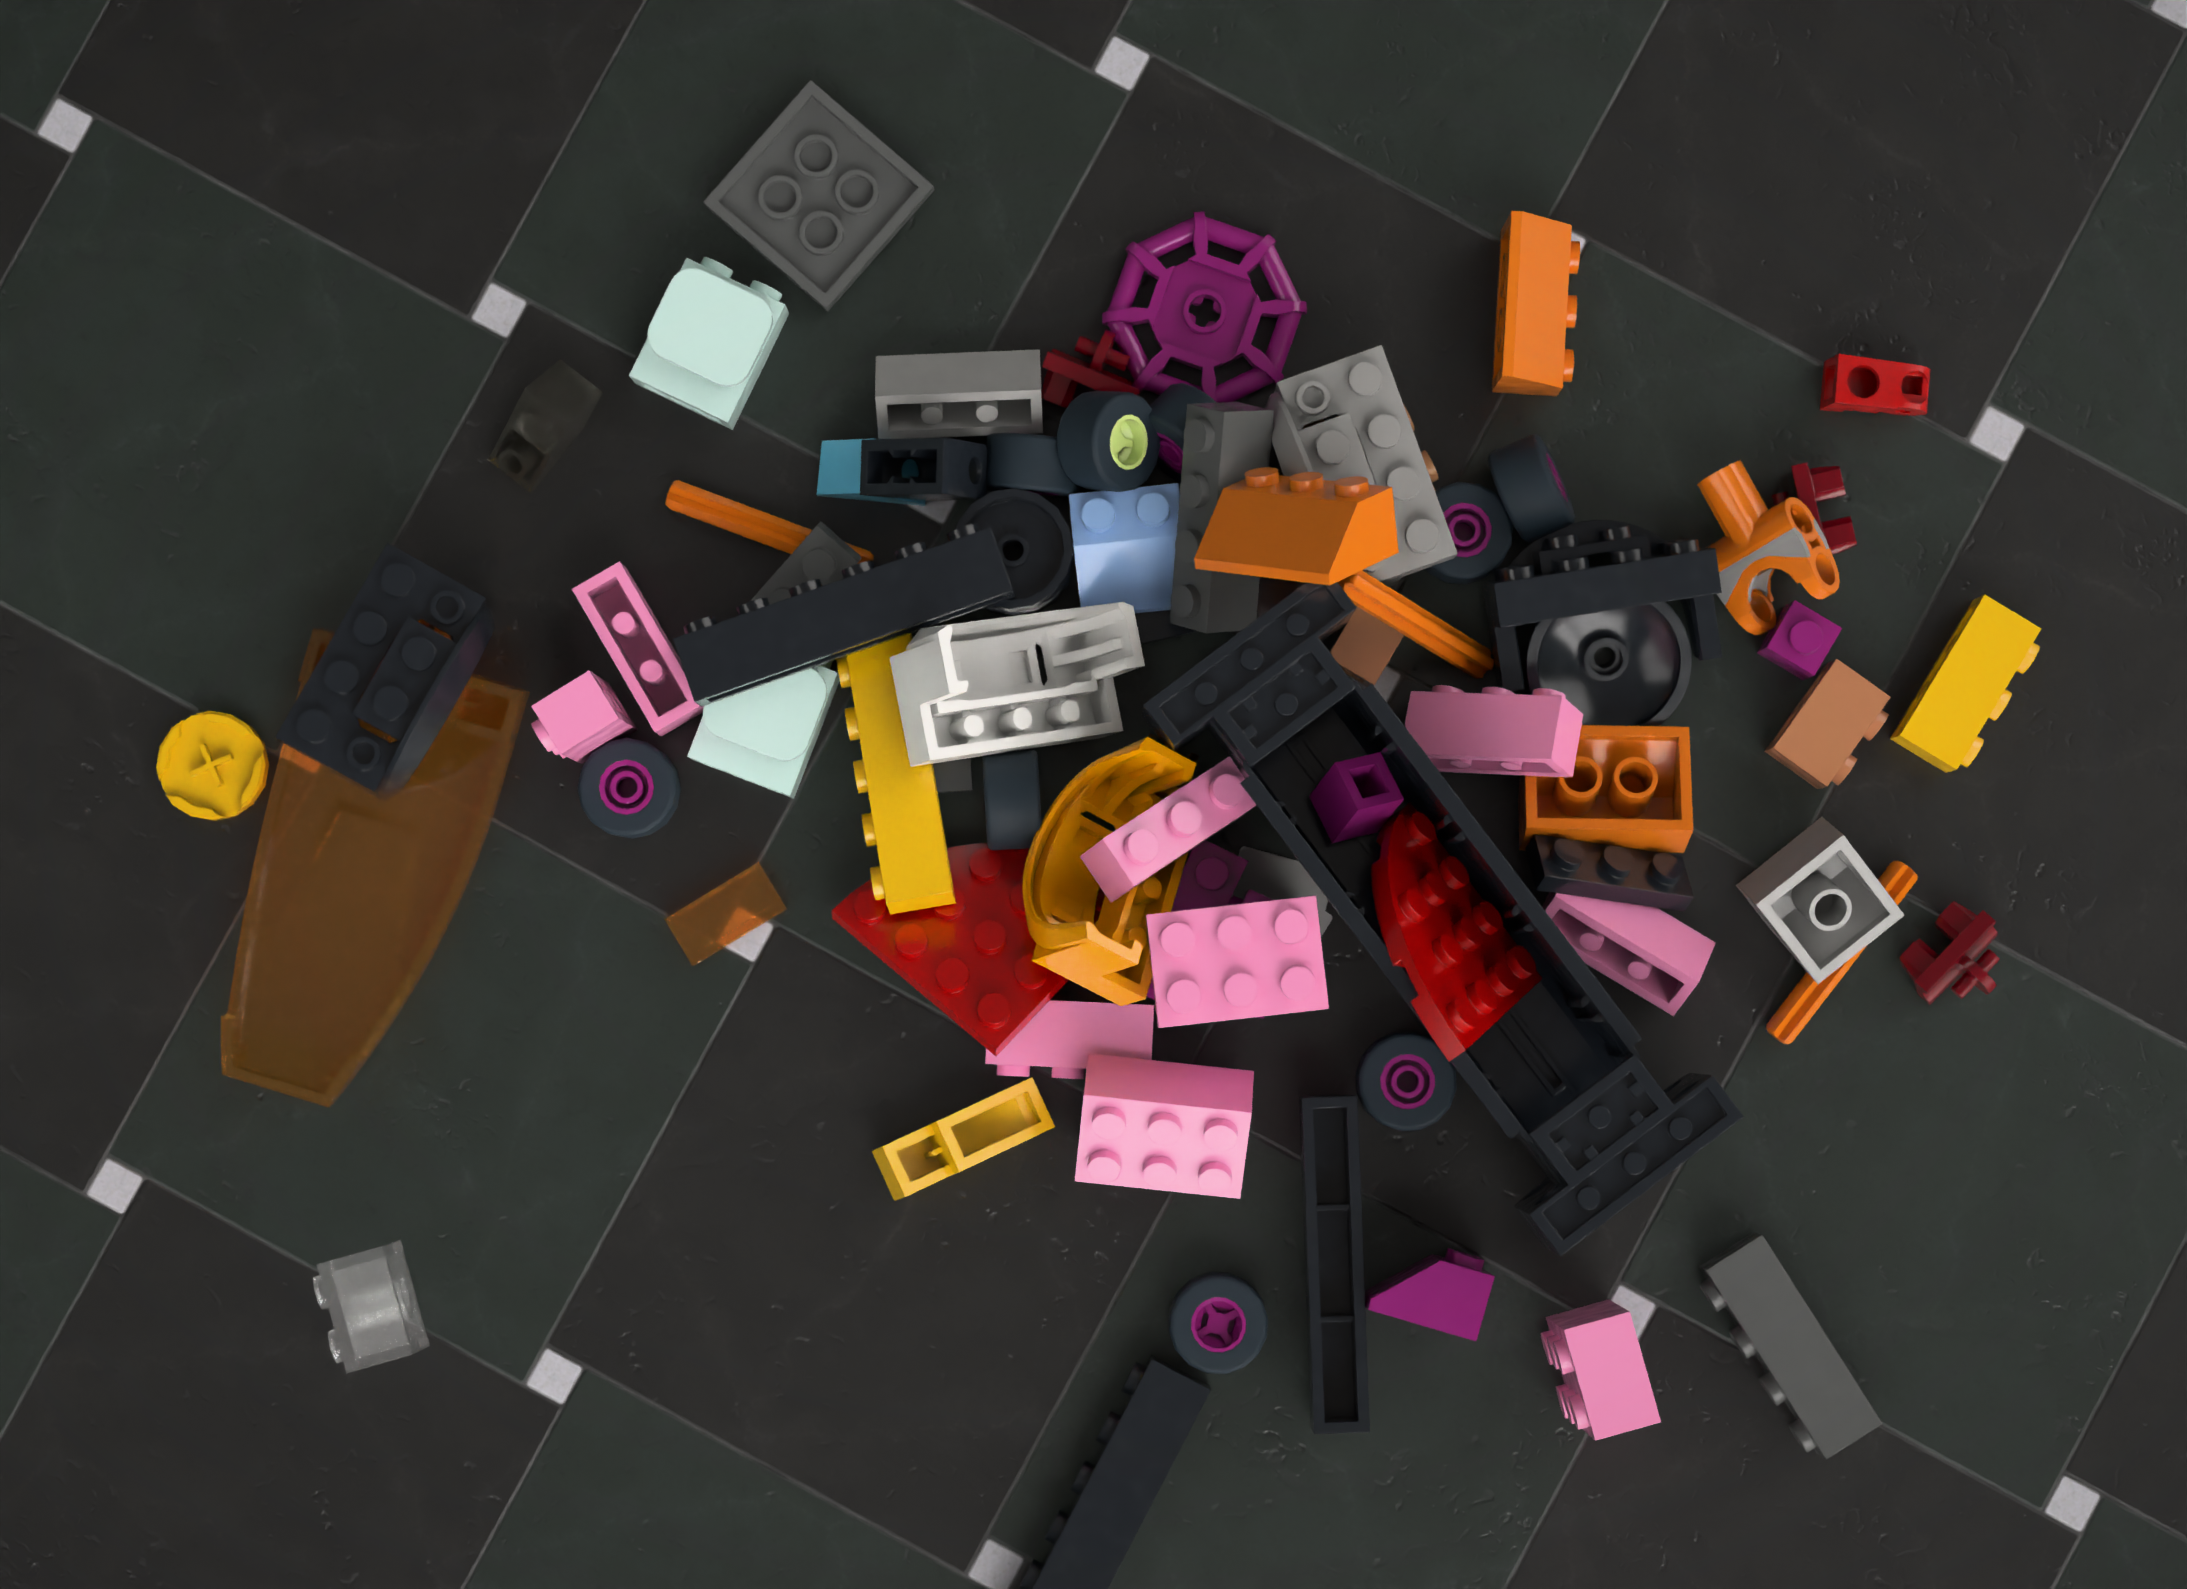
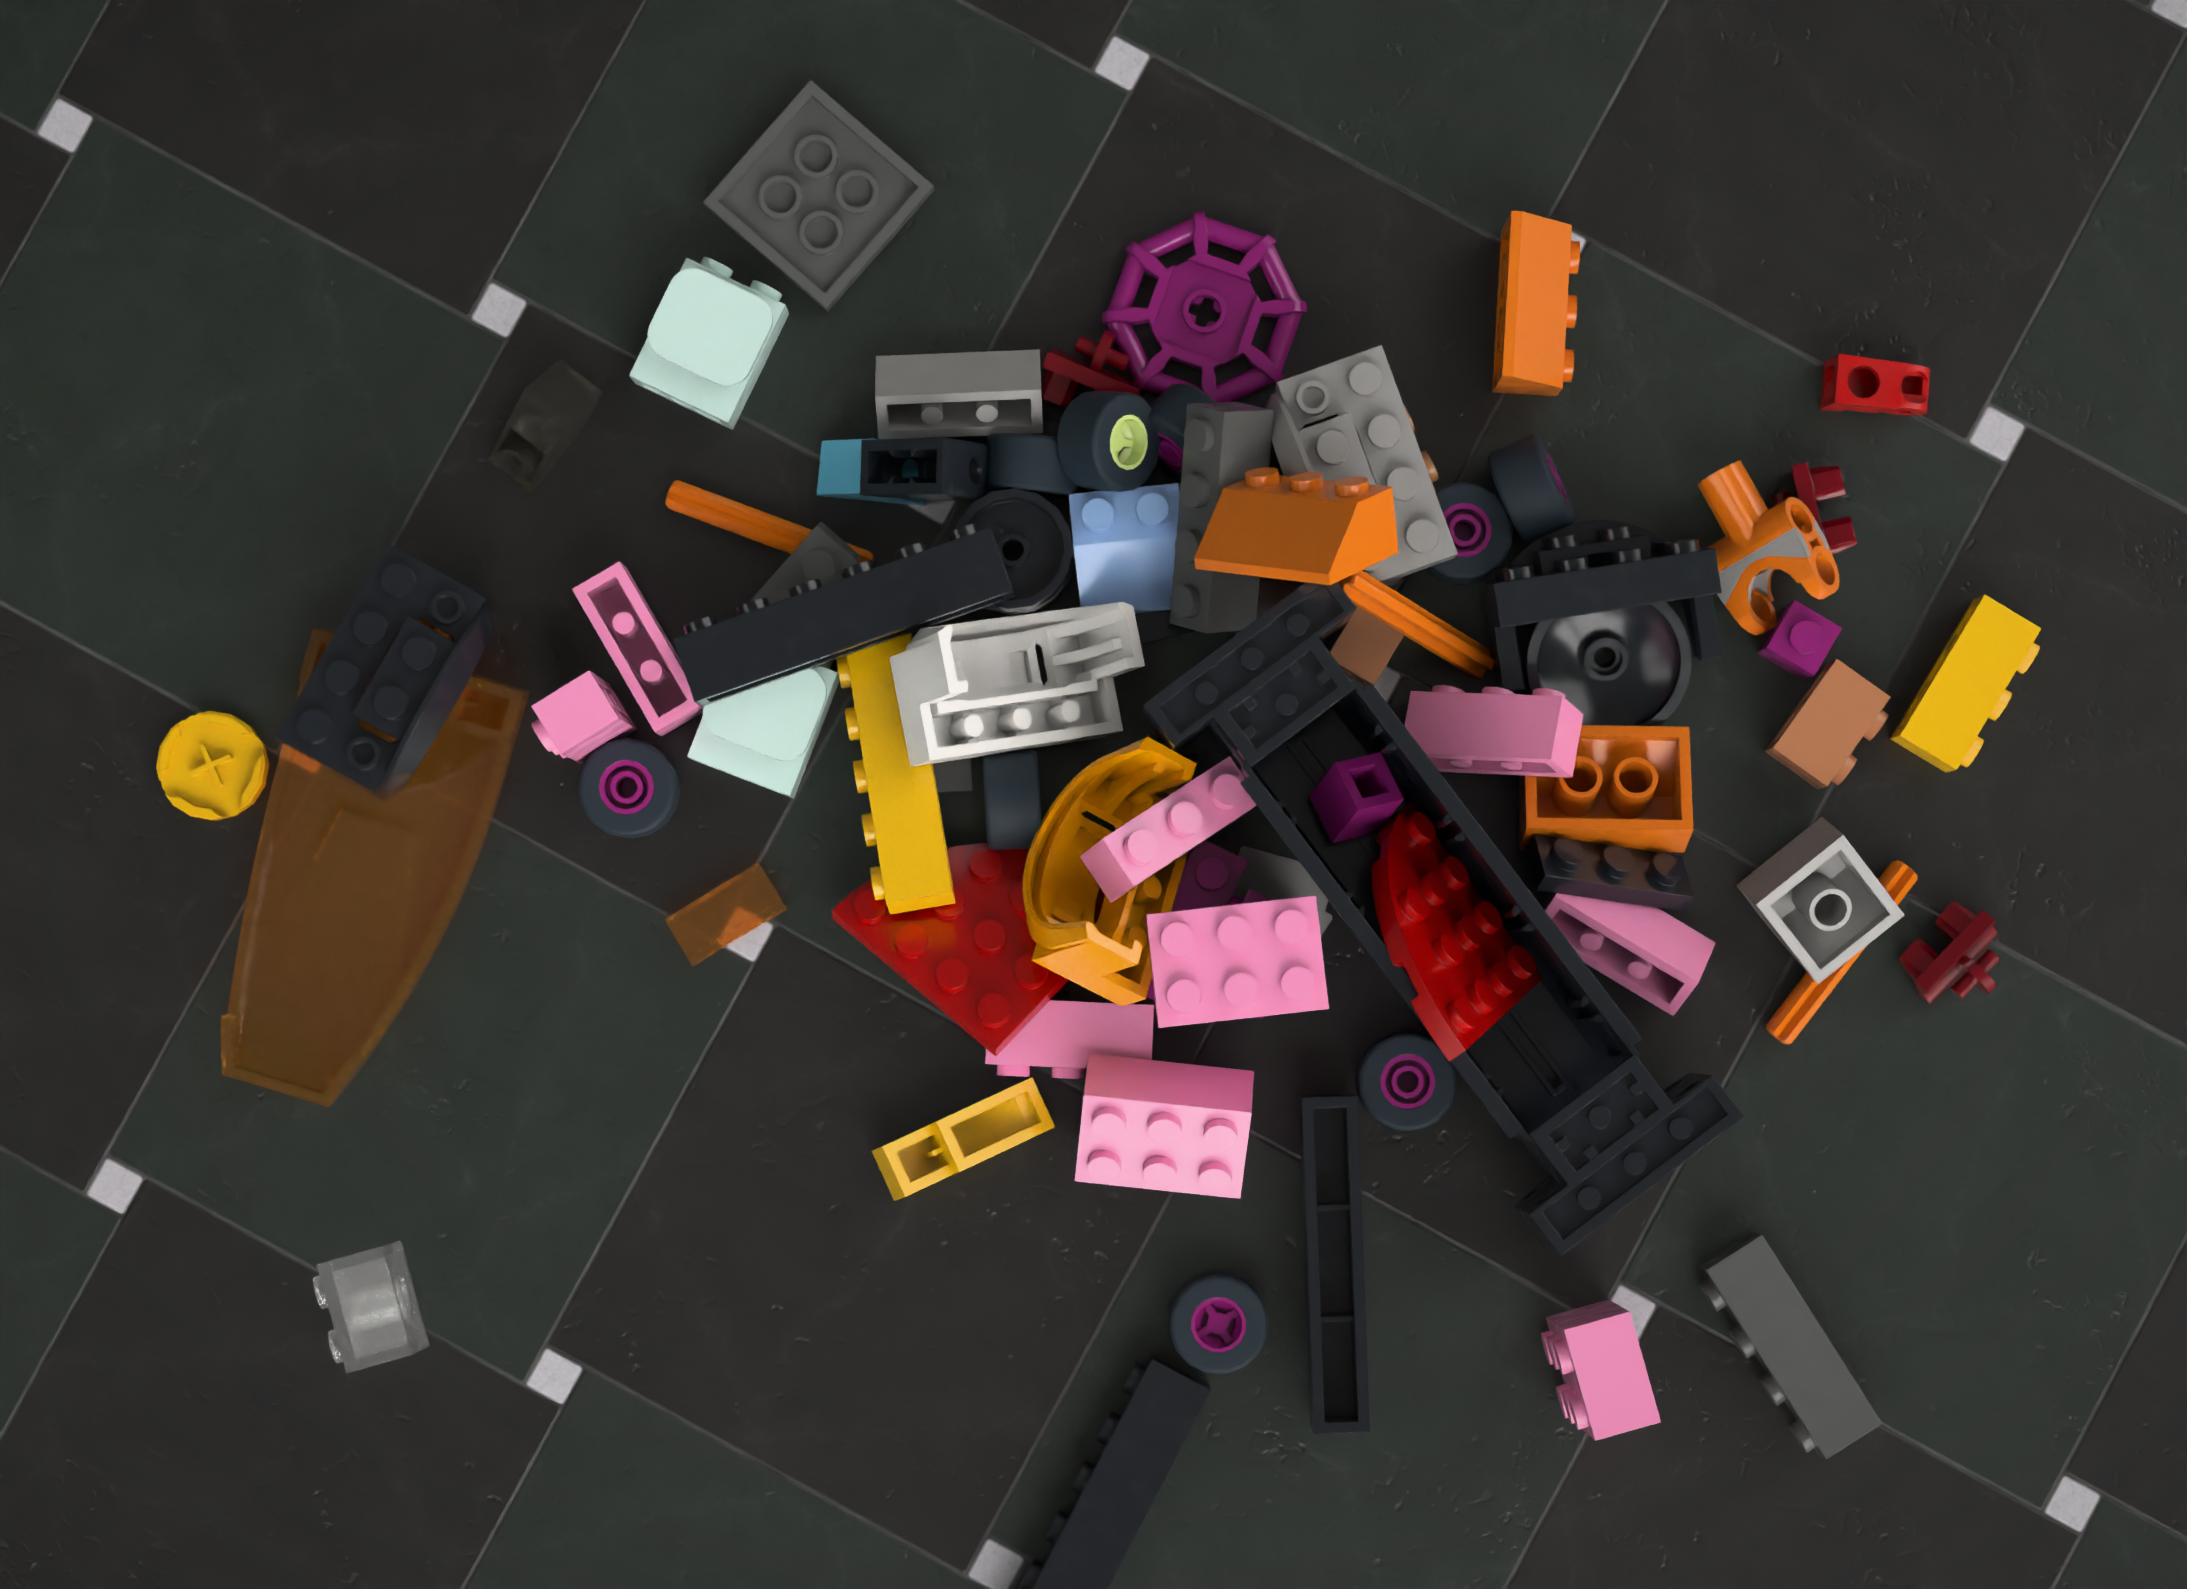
(1437, 1293): magenta slope -> none

